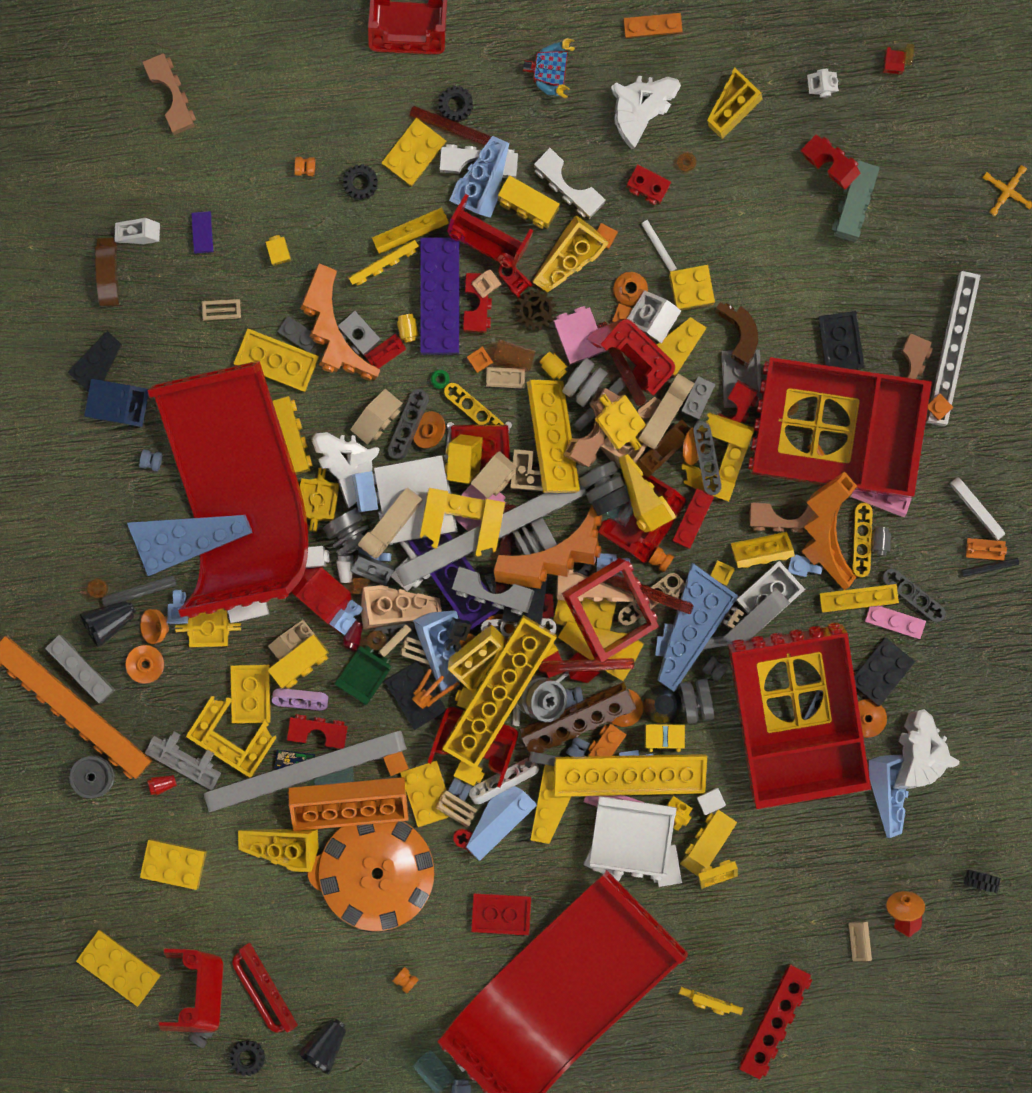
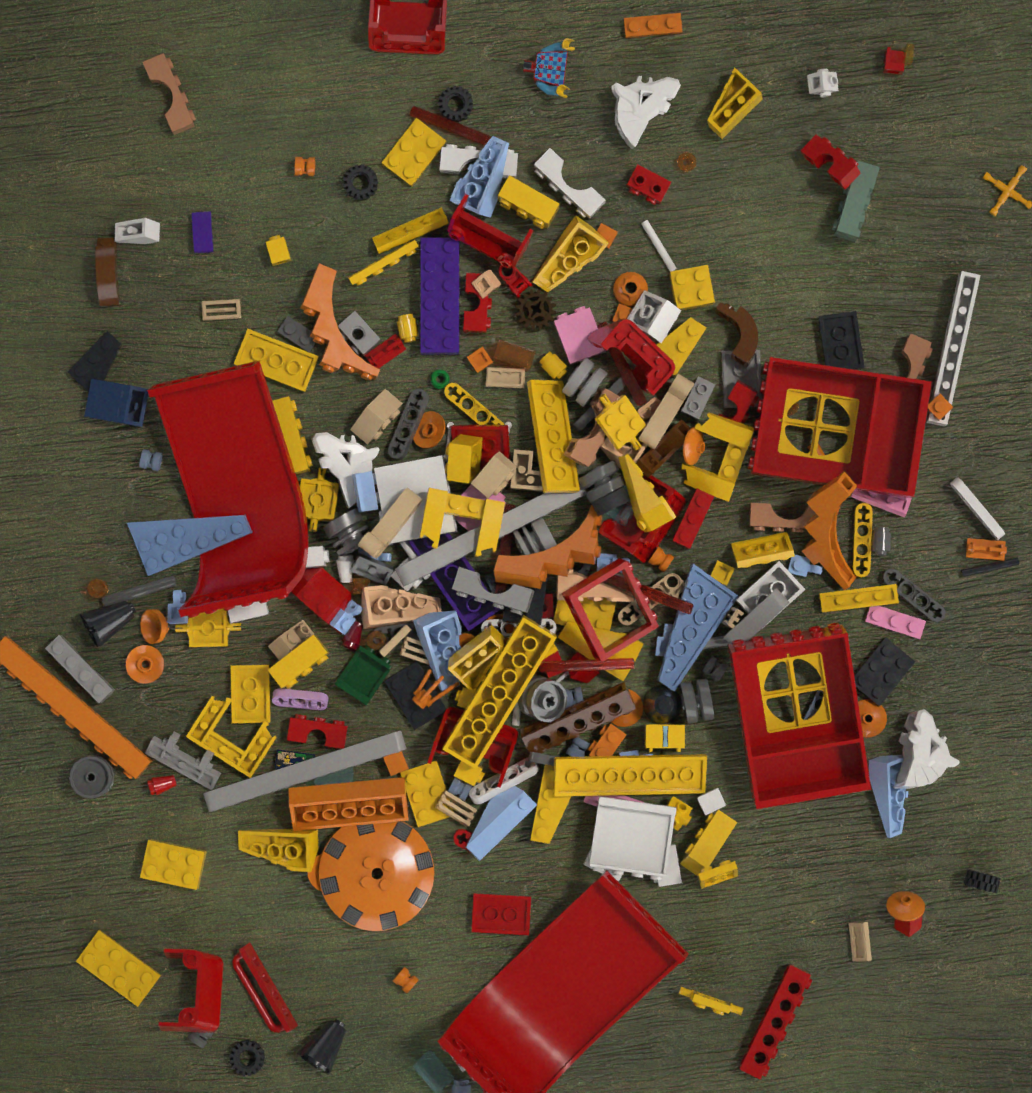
(457, 631): black plate -> none
(709, 457): dark grey beam -> none

